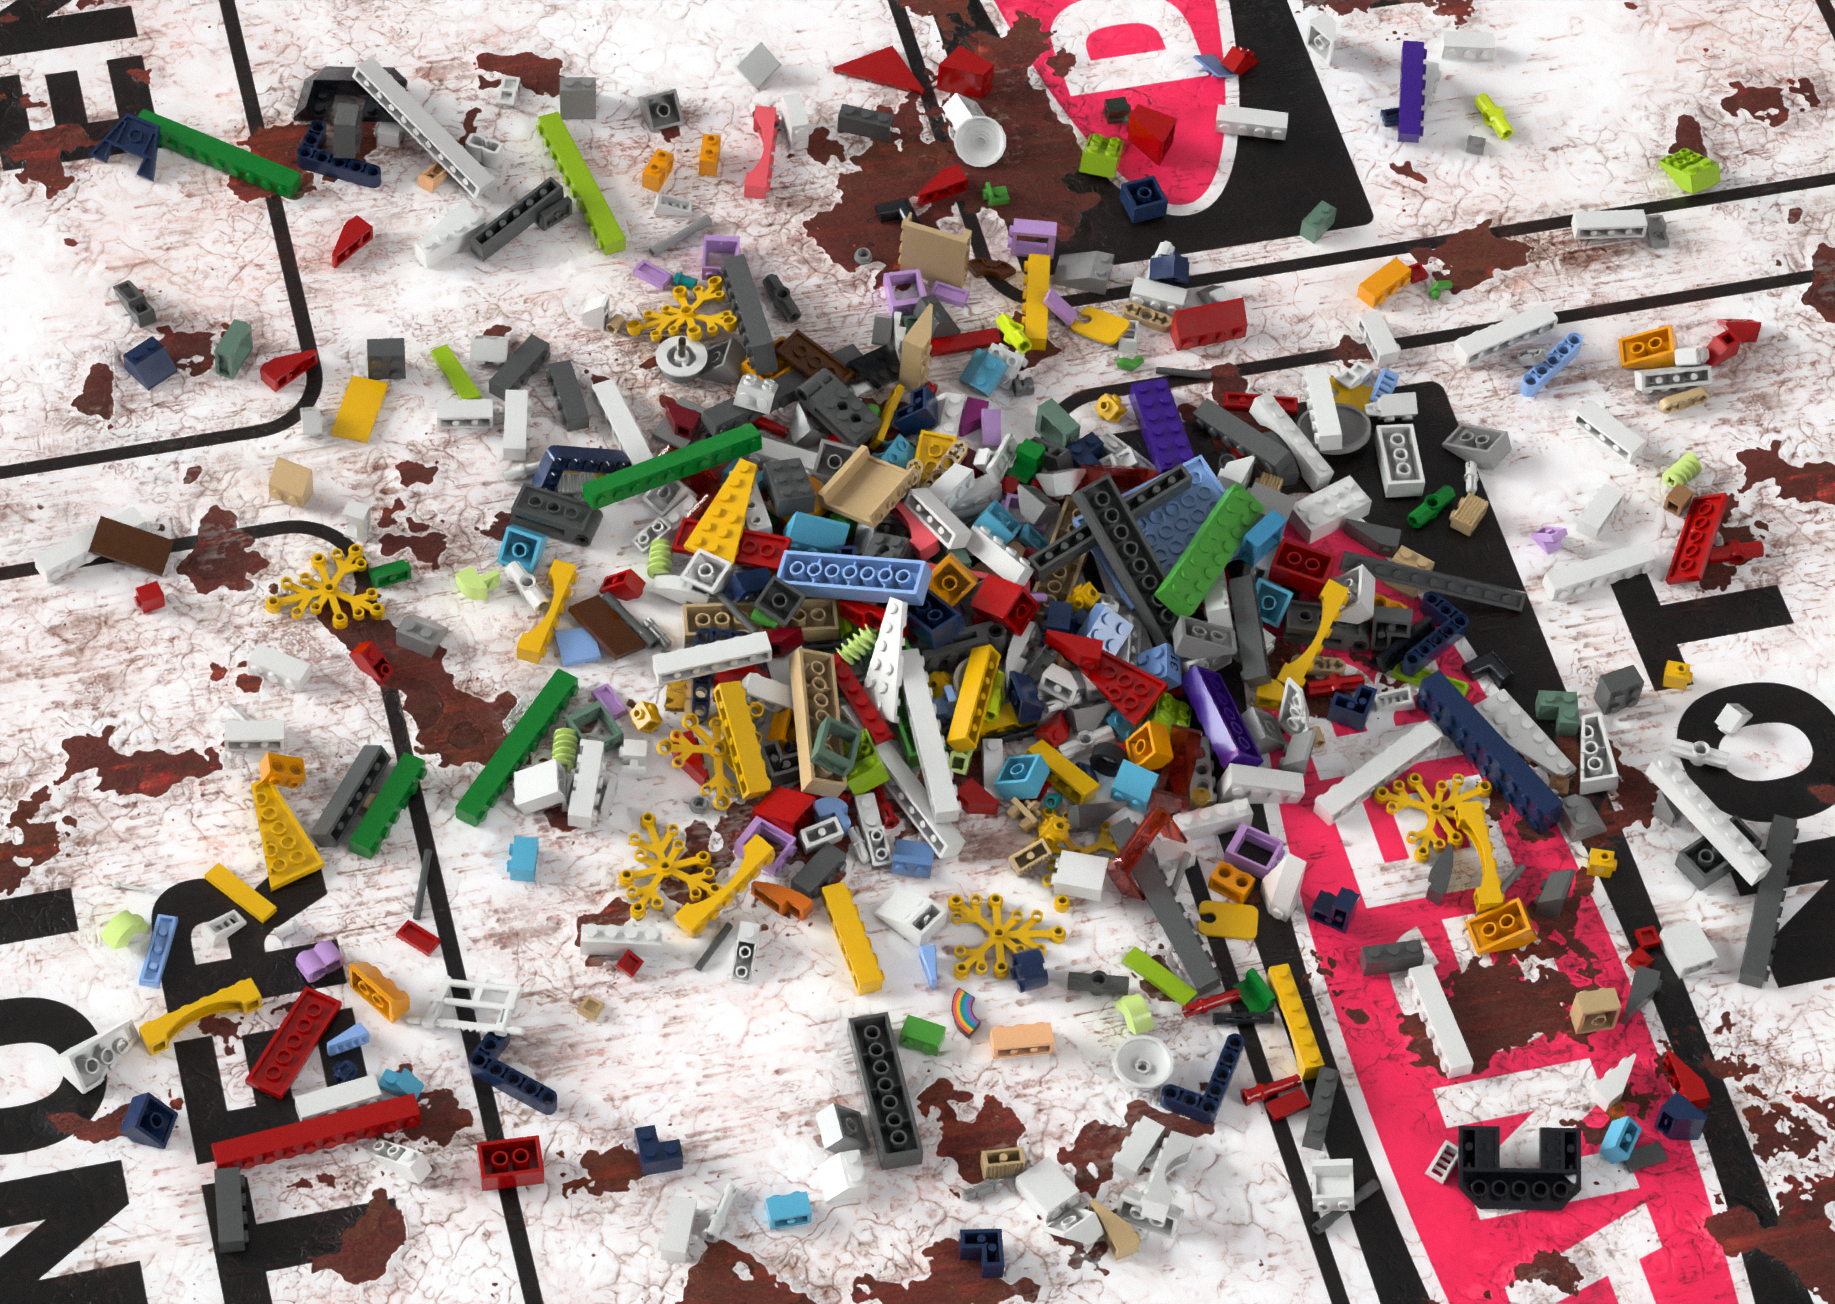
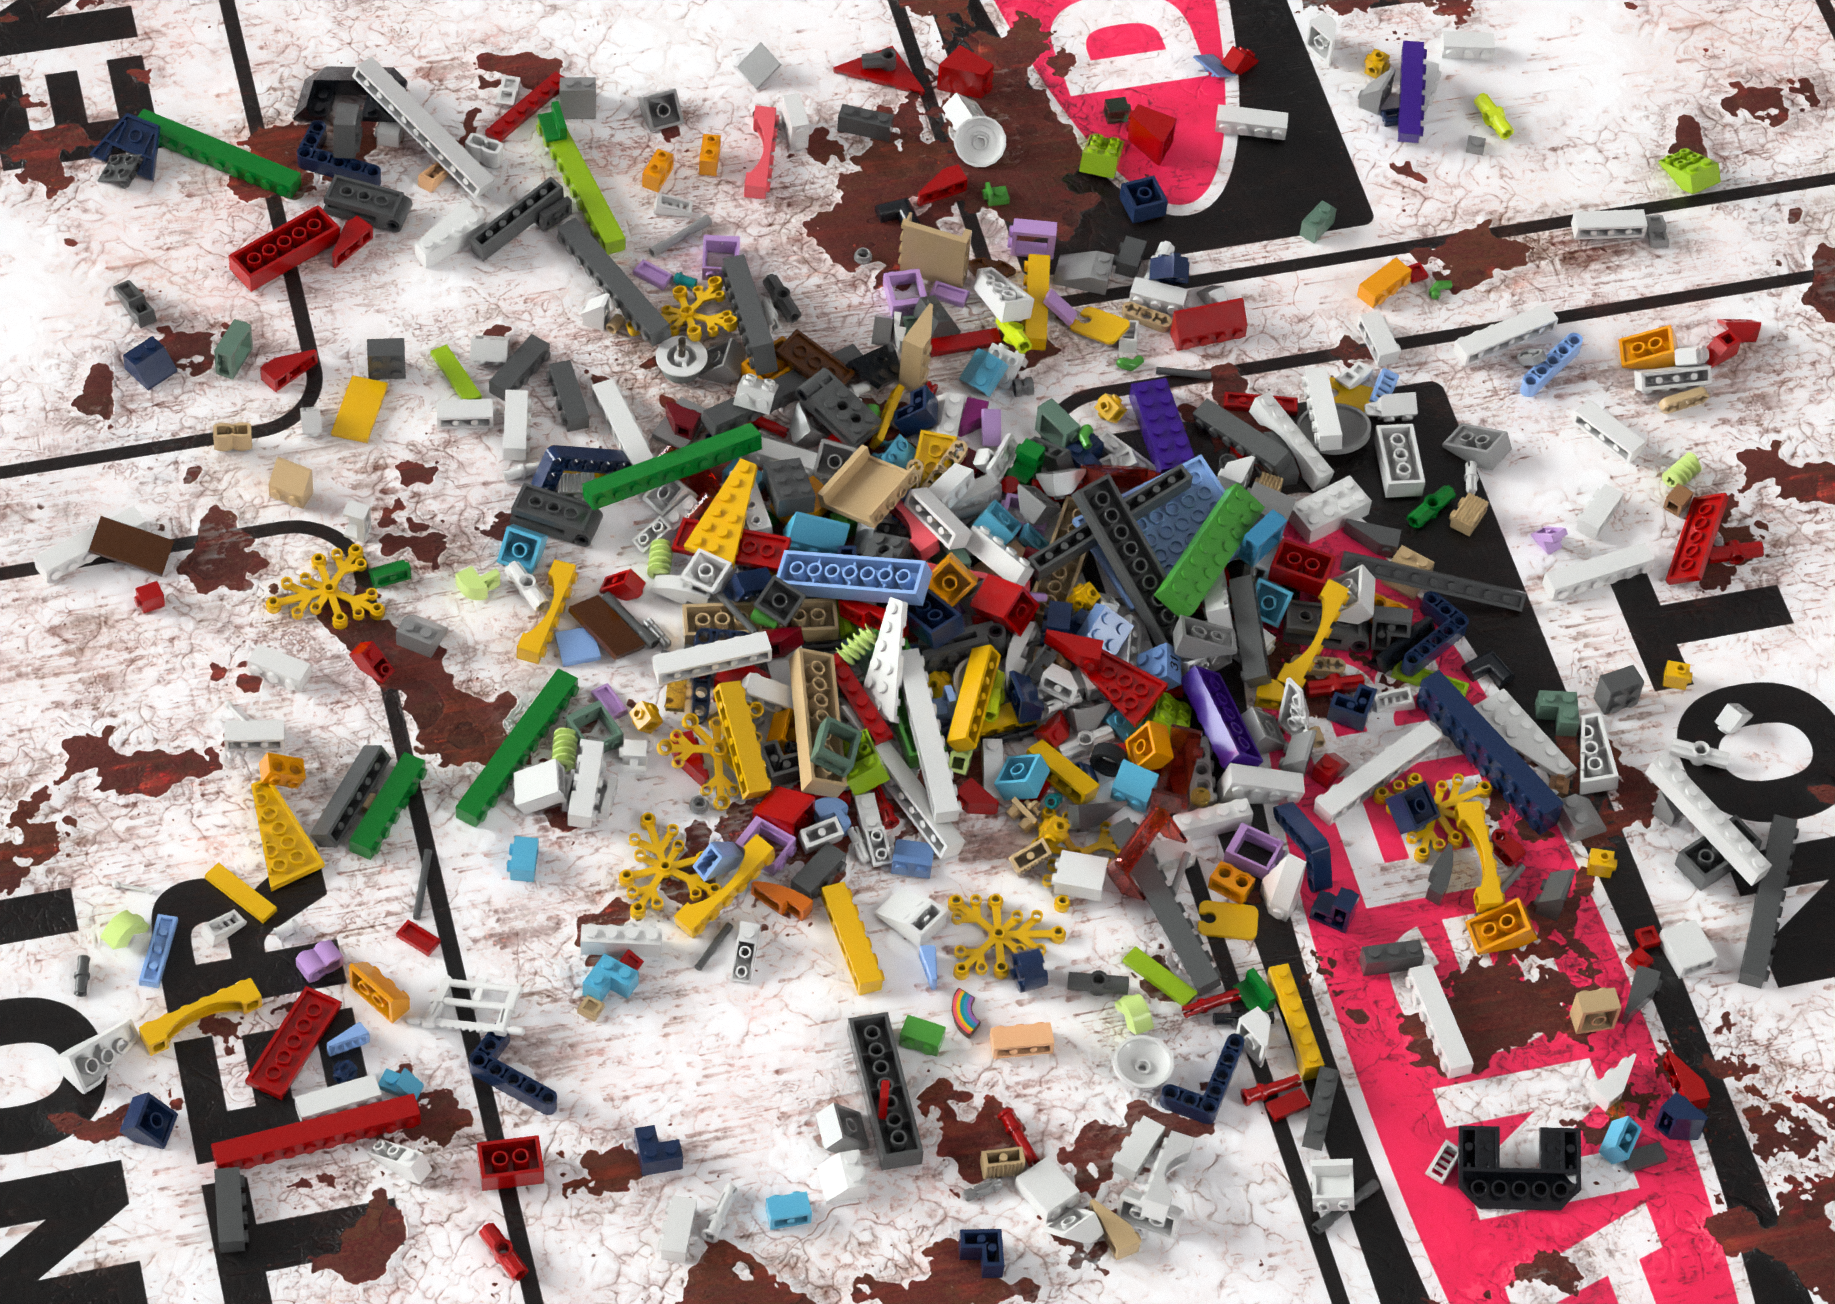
(82, 975): none -> dark grey pin
(121, 169): none -> dark grey hinge
(232, 436): none -> tan brick
(284, 248): none -> red brick
(371, 202): none -> dark grey hinge
(497, 1242): none -> red piece
(525, 108): none -> red plate
(553, 123): none -> green panel
(610, 975): none -> medium azure brick
(614, 282): none -> dark grey brick
(718, 859): none -> light blue slope
(770, 314): none -> white pin
(883, 1100): none -> red tile
(885, 59): none -> dark grey piece
(1003, 296): none -> white wedge
(1014, 1129): none -> red pin
(1083, 436): none -> bright green arm
(1130, 257): none -> dark grey brick
(1255, 1030): none -> white slope
(1311, 843): none -> dark blue beam
(1328, 769): none -> red slope
(1376, 63): none -> yellow brick
(1377, 92): none -> light grey slope
(1413, 807): none -> dark blue slope
(1508, 849): none -> red piece

